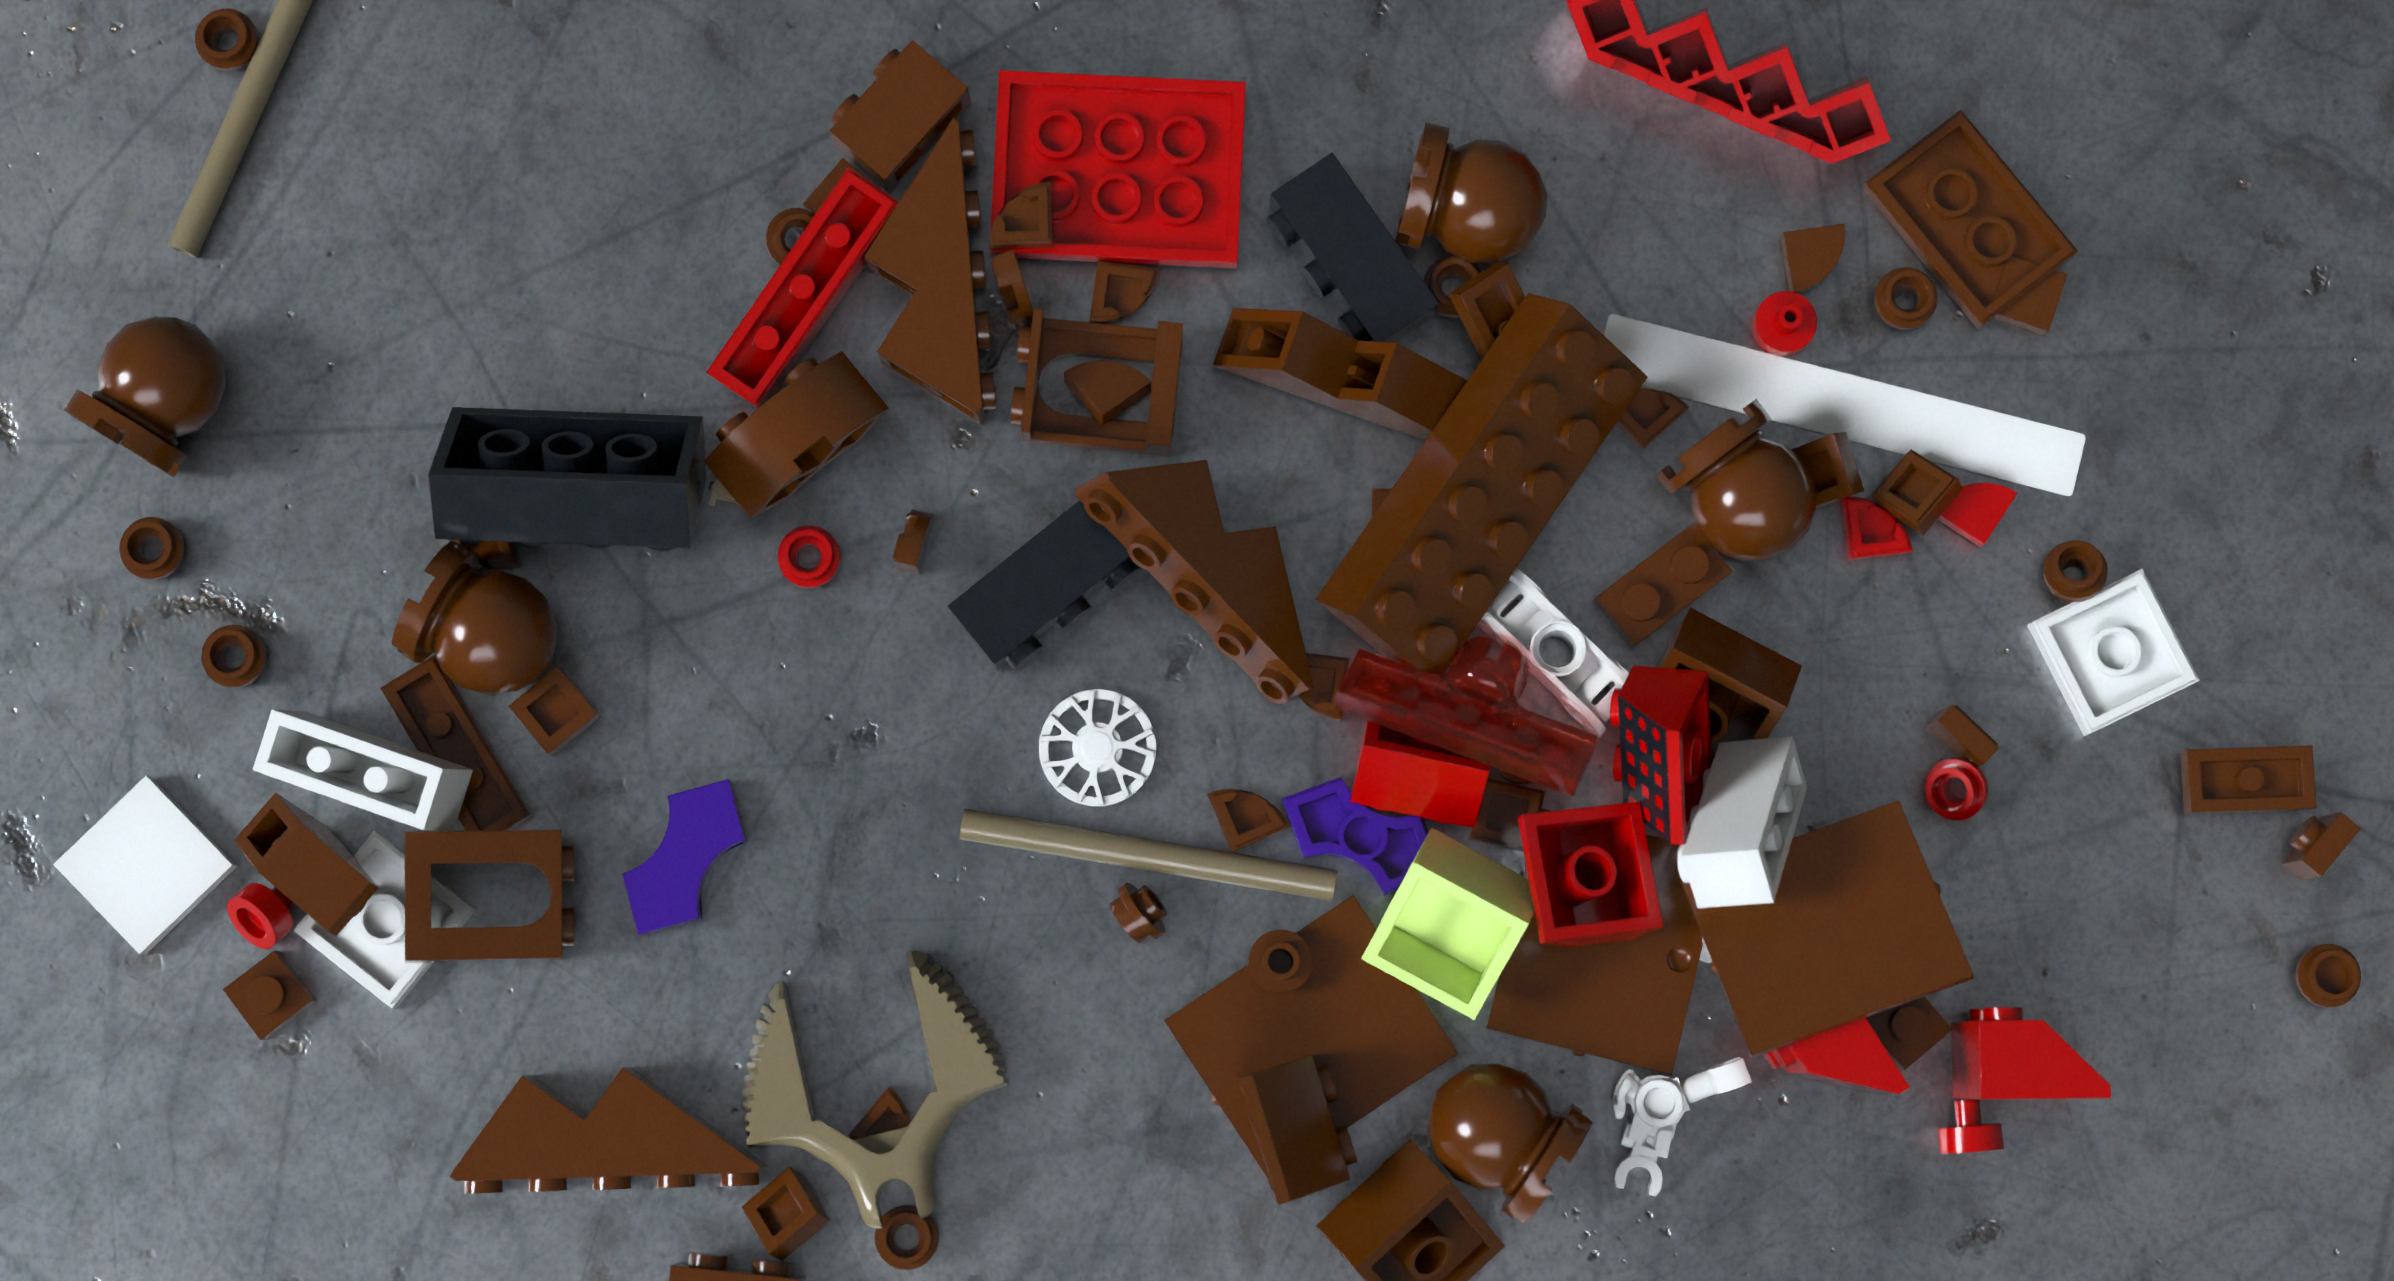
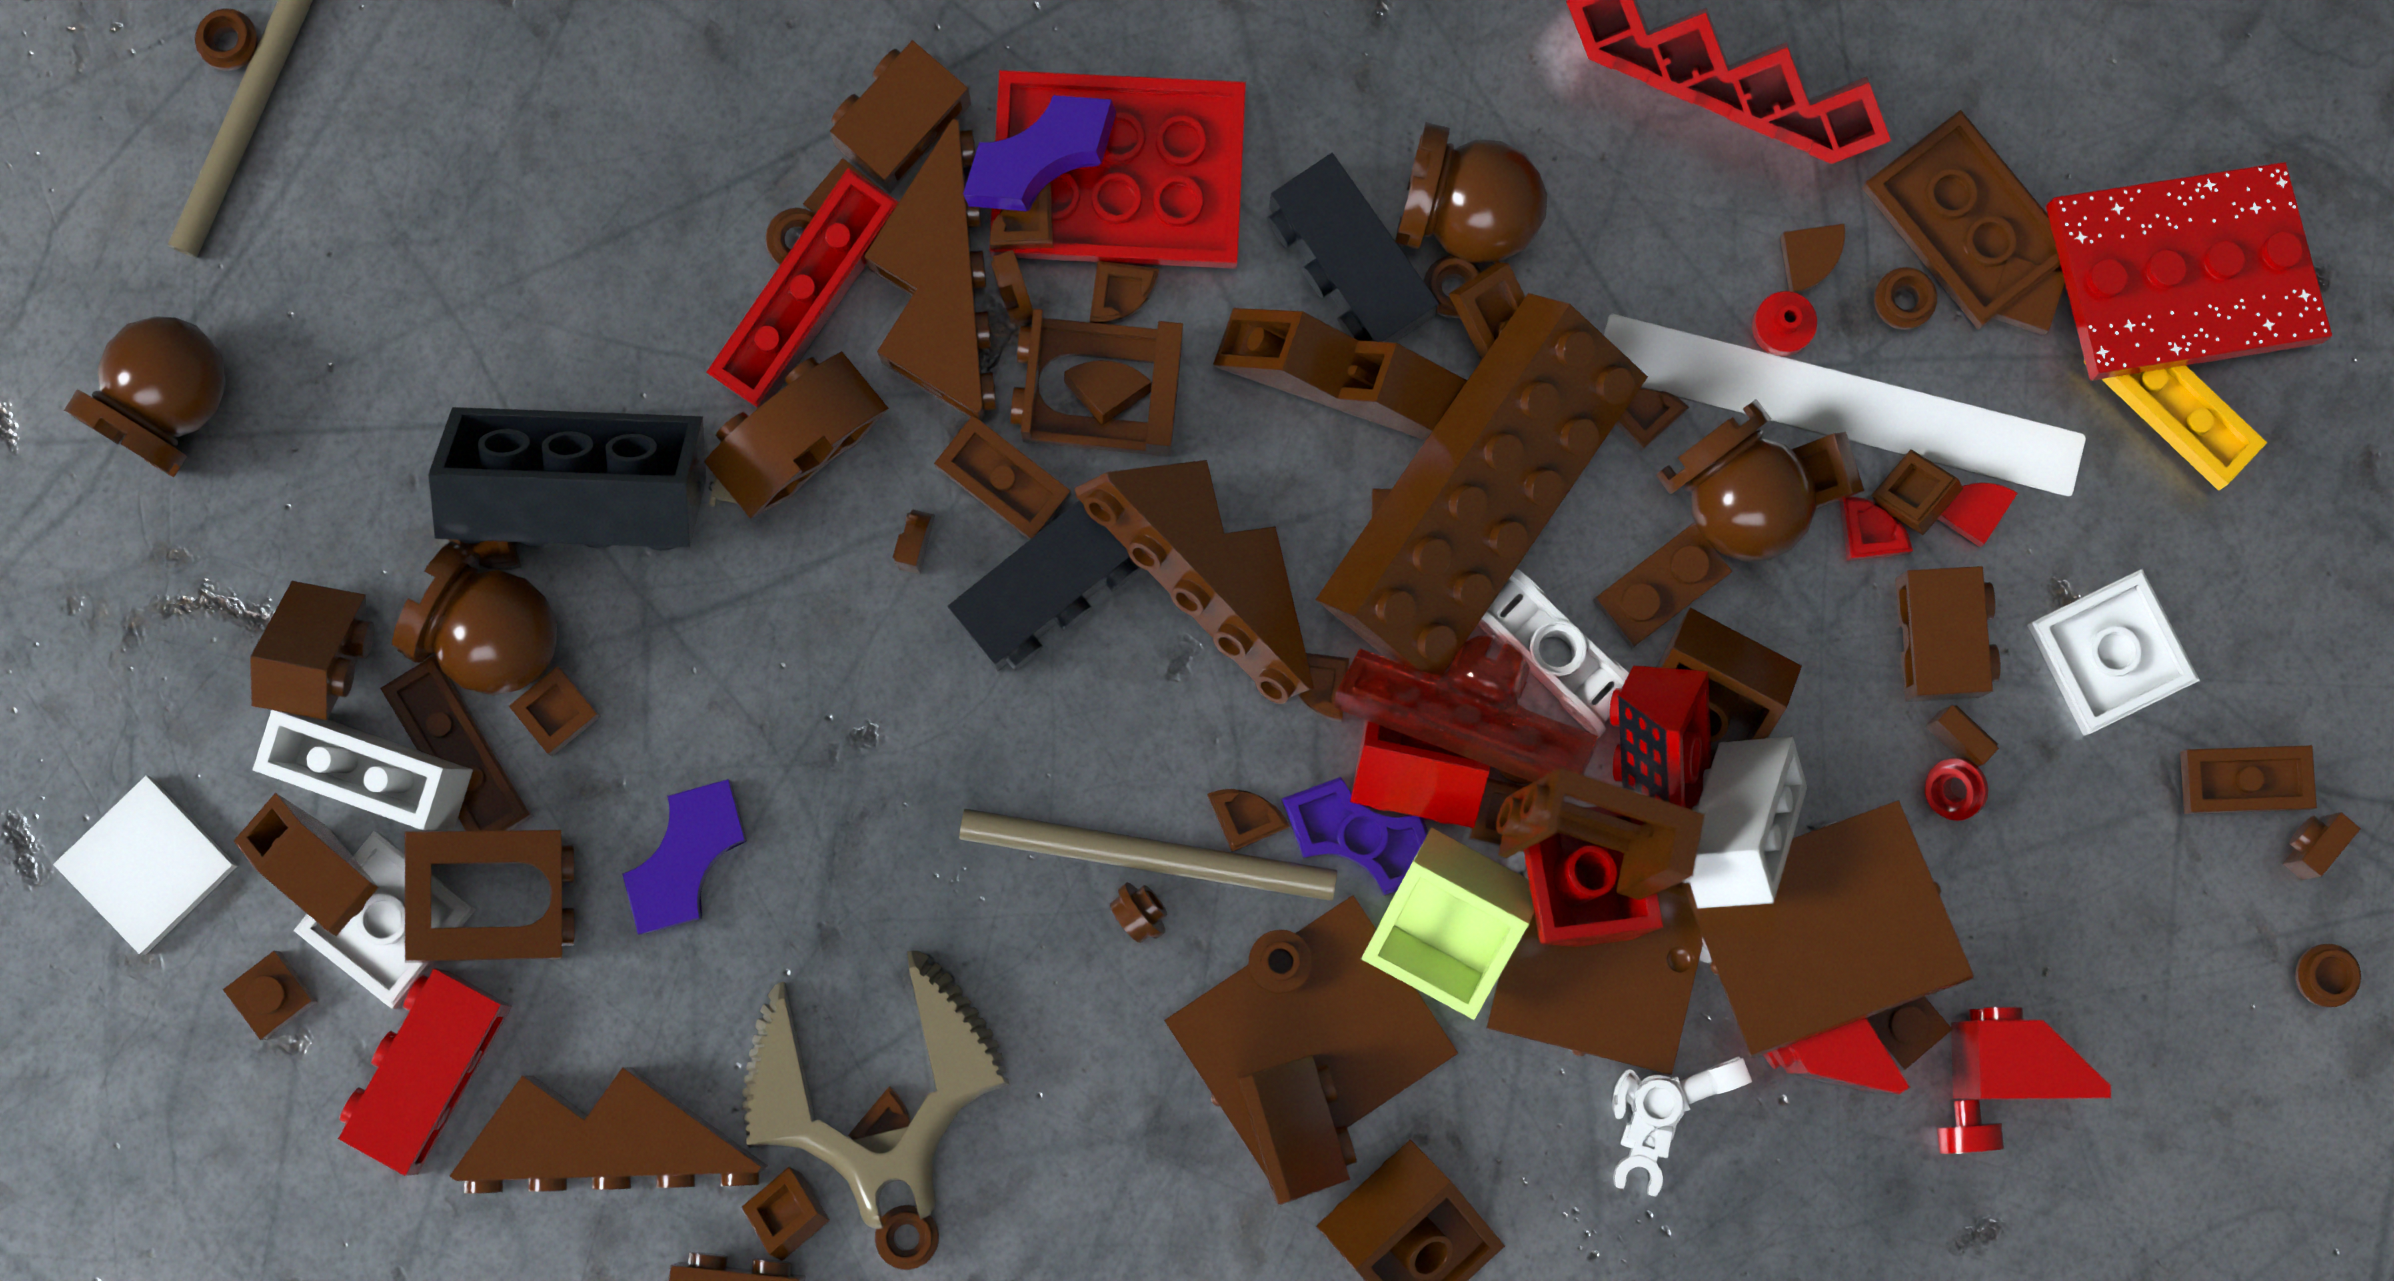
(134, 543): reddish brown plate -> none
(216, 649): reddish brown plate -> none
(261, 914): red tile -> none
(310, 650): none -> reddish brown brick
(422, 1071): none -> red brick
(803, 538): red plate -> none
(1002, 478): none -> reddish brown plate
(1064, 138): none -> dark purple tile
(1097, 747): white wheel -> none
(1500, 1133): reddish brown tile -> none
(1654, 853): none -> reddish brown panel
(1946, 633): none -> reddish brown brick
(2080, 555): reddish brown plate -> none
(2188, 271): none -> red plate
(2191, 420): none -> yellow plate

